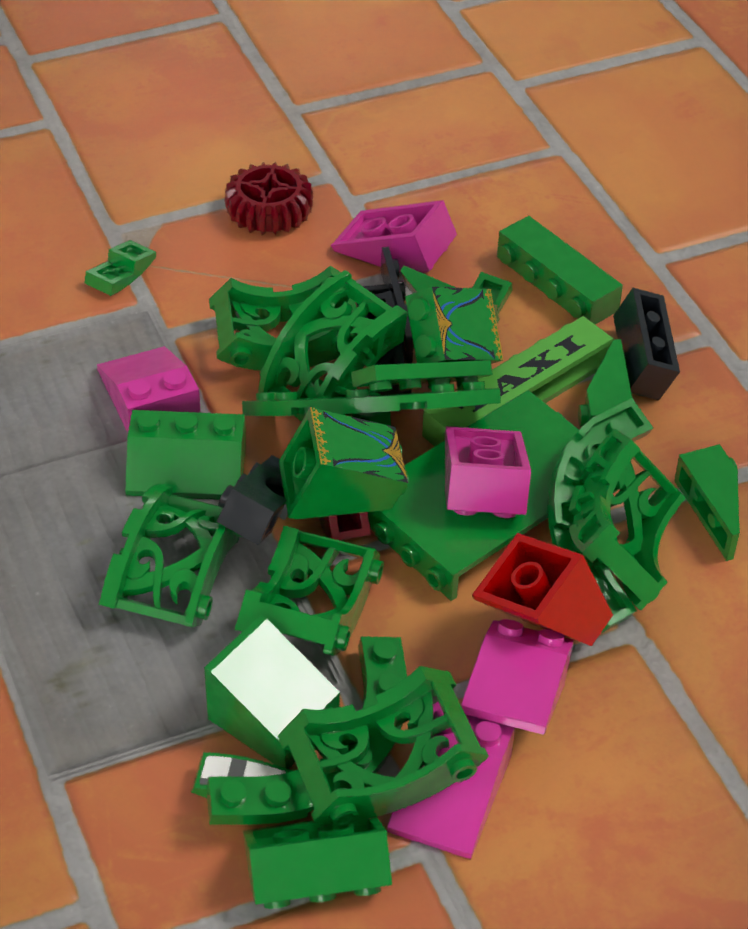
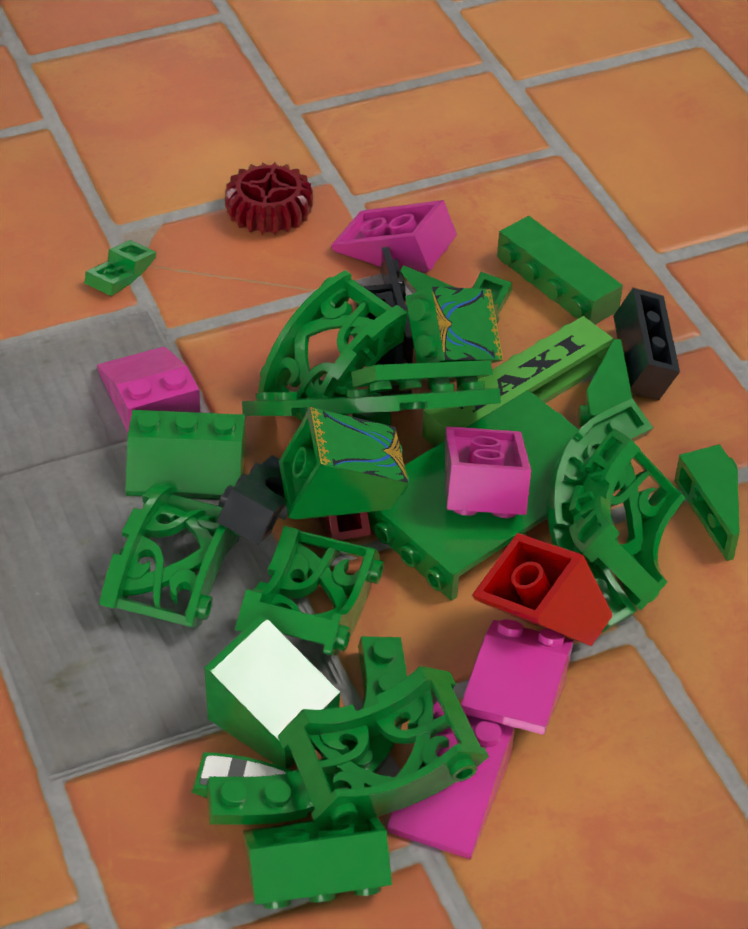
(260, 309): green fence -> none

